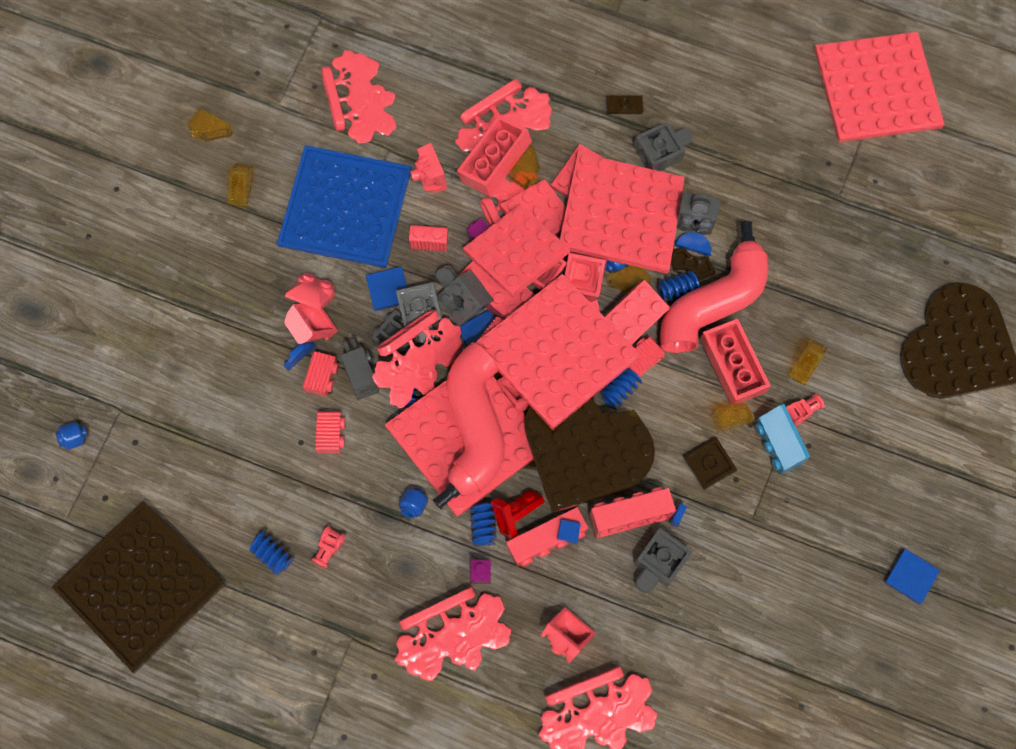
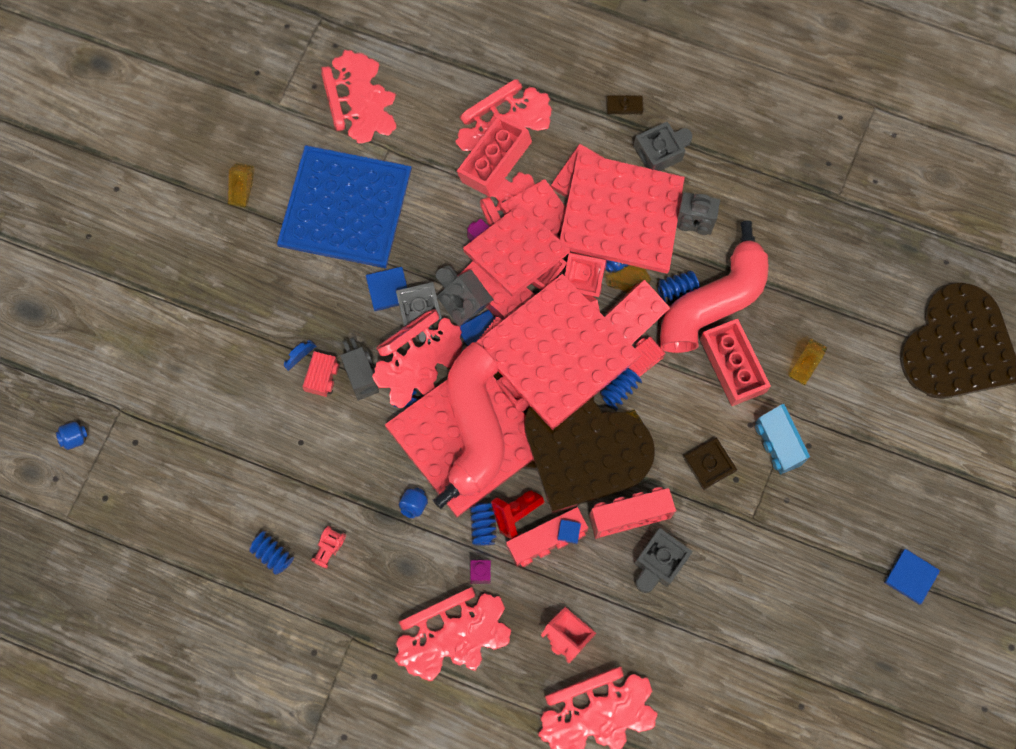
(138, 587): dark brown plate -> none
(208, 127): clear yellow slope -> none
(309, 324): coral brick -> none
(312, 291): coral slope -> none
(329, 431): coral brick -> none
(388, 329): dark grey pin -> none
(428, 238): coral brick -> none
(429, 170): coral brick -> none
(526, 169): clear yellow slope -> none
(678, 515): blue tile -> none
(685, 261): dark brown tile -> none
(695, 242): blue tile -> none
(731, 417): clear yellow slope -> none
(804, 409): coral connector -> none
(878, 87): coral plate -> none

